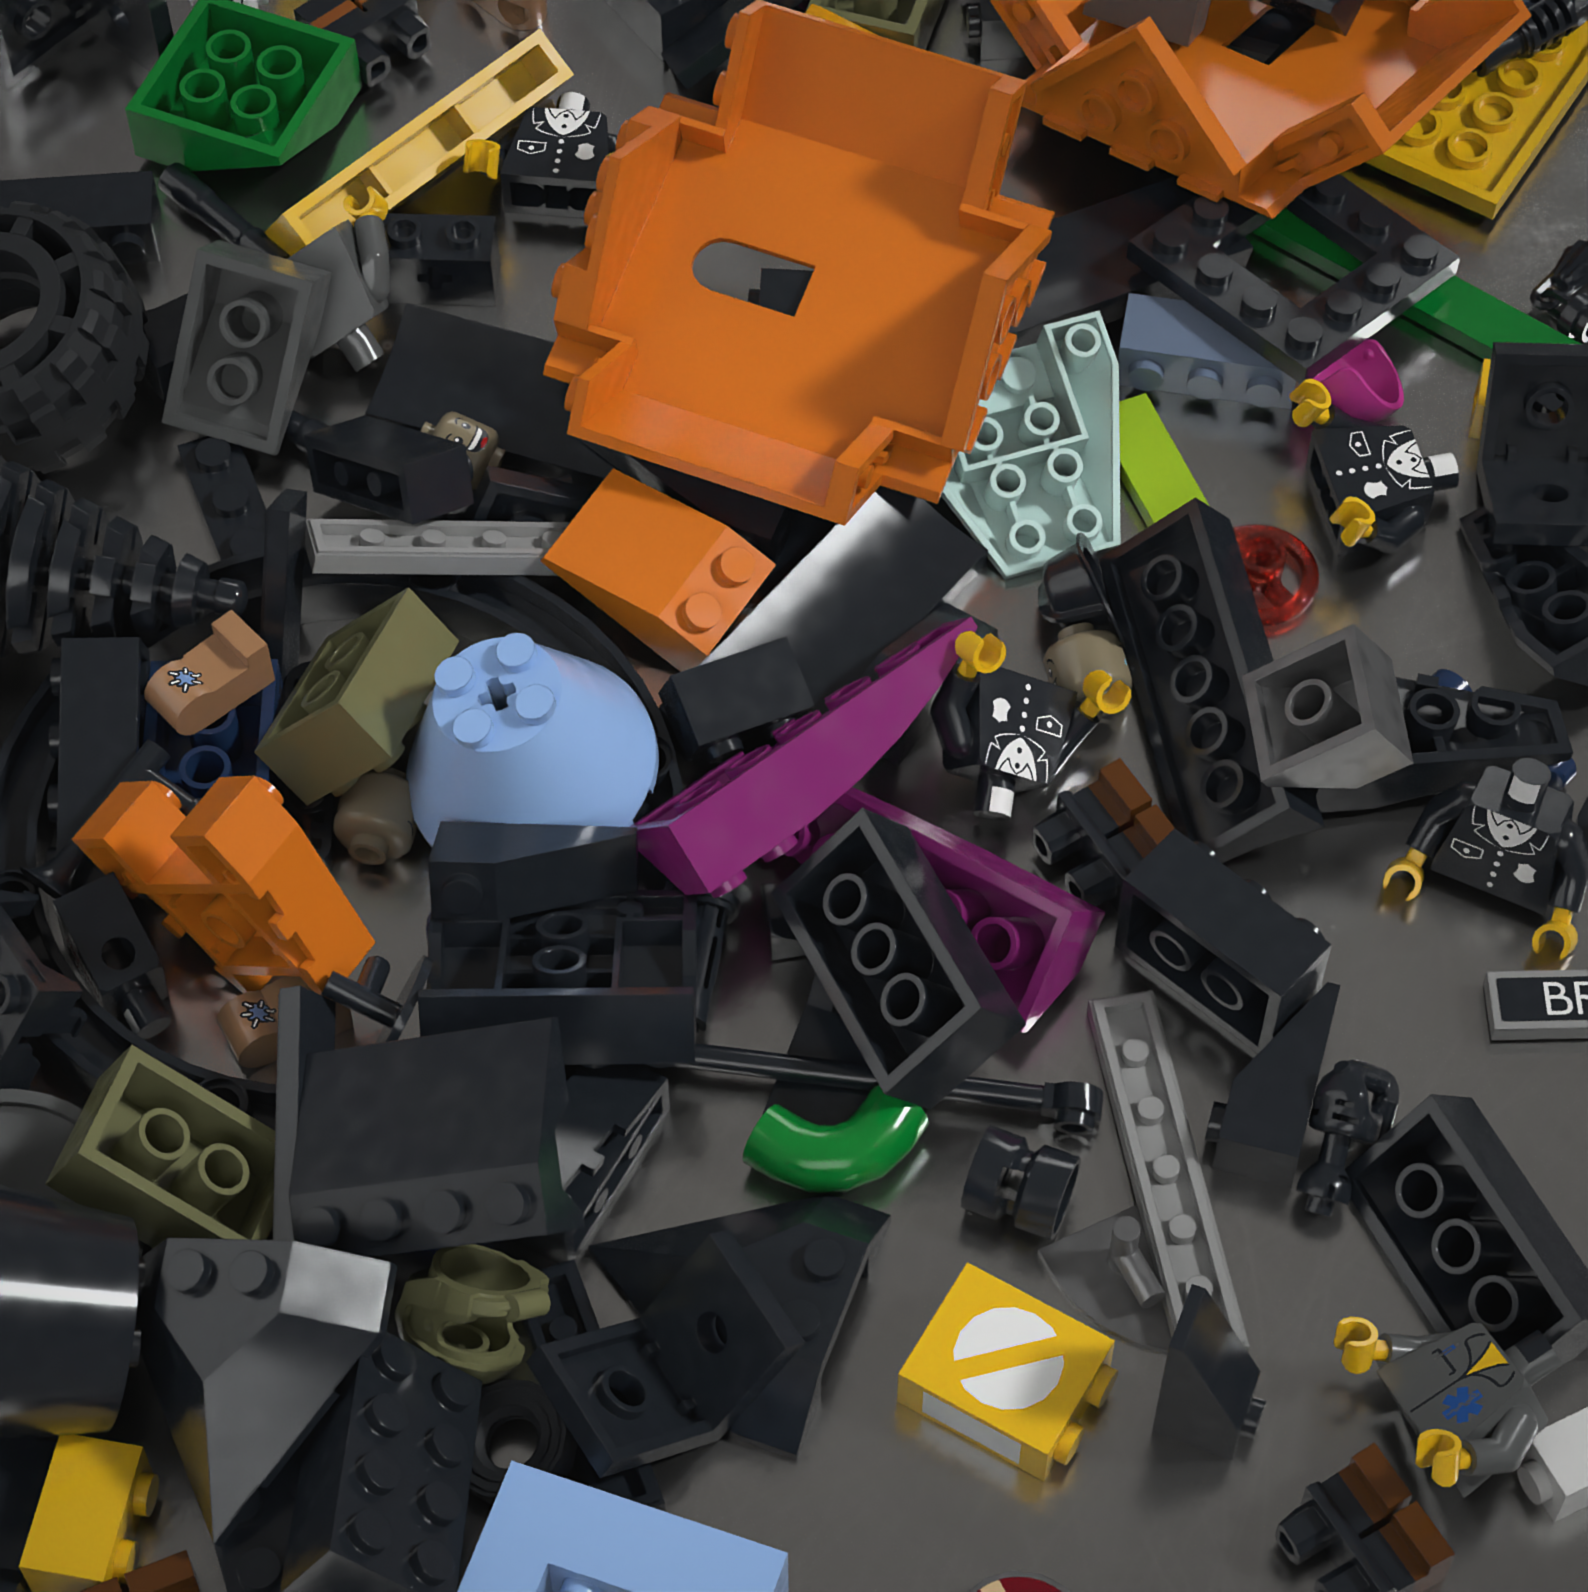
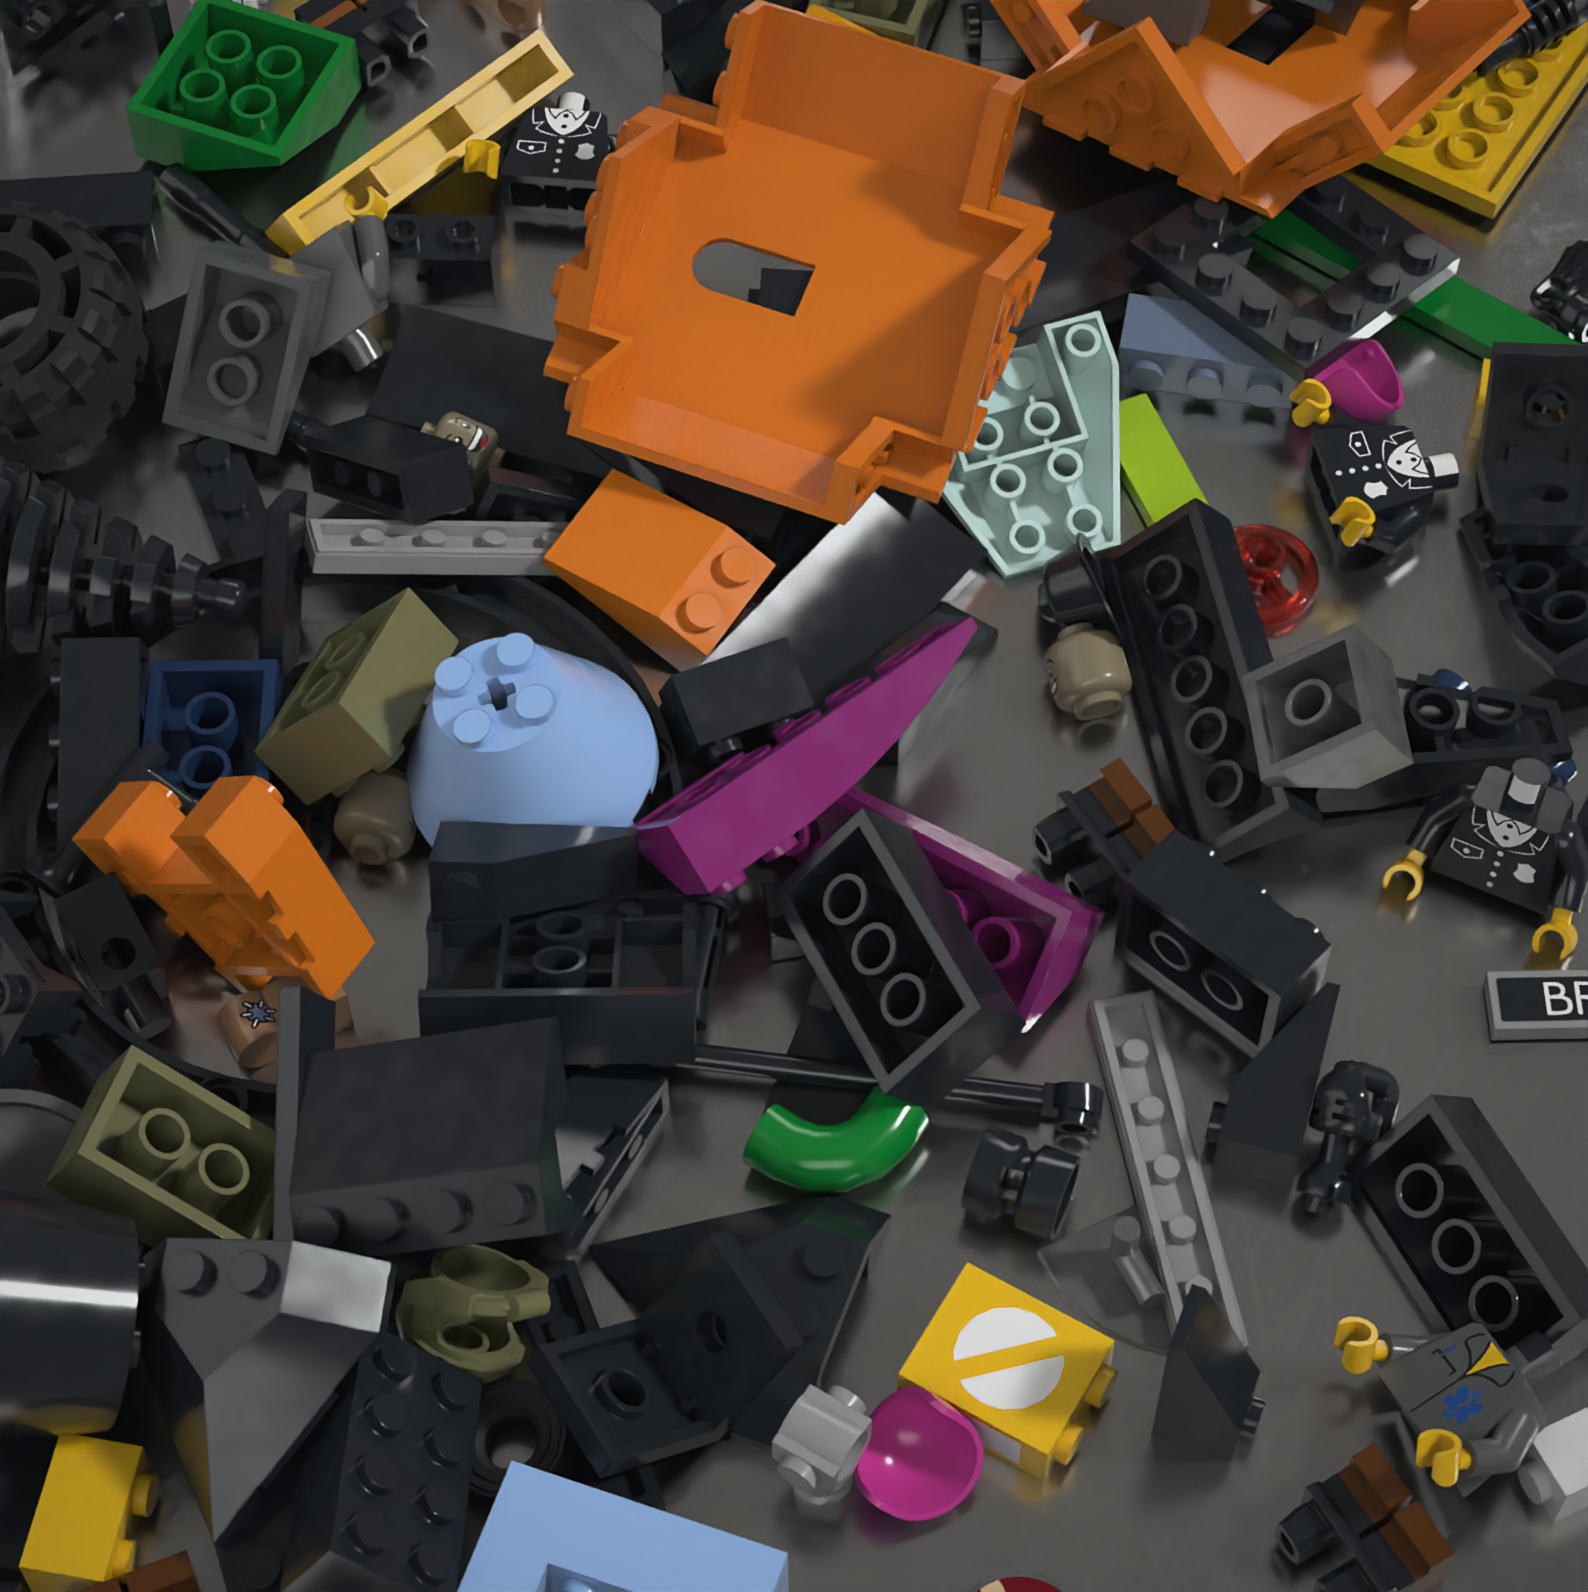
(211, 676): medium nougat leg -> none
(368, 1001): black shield -> none
(822, 1445): none -> light grey connector
(918, 1456): none -> dark pink helmet
(1012, 727): black torso -> none

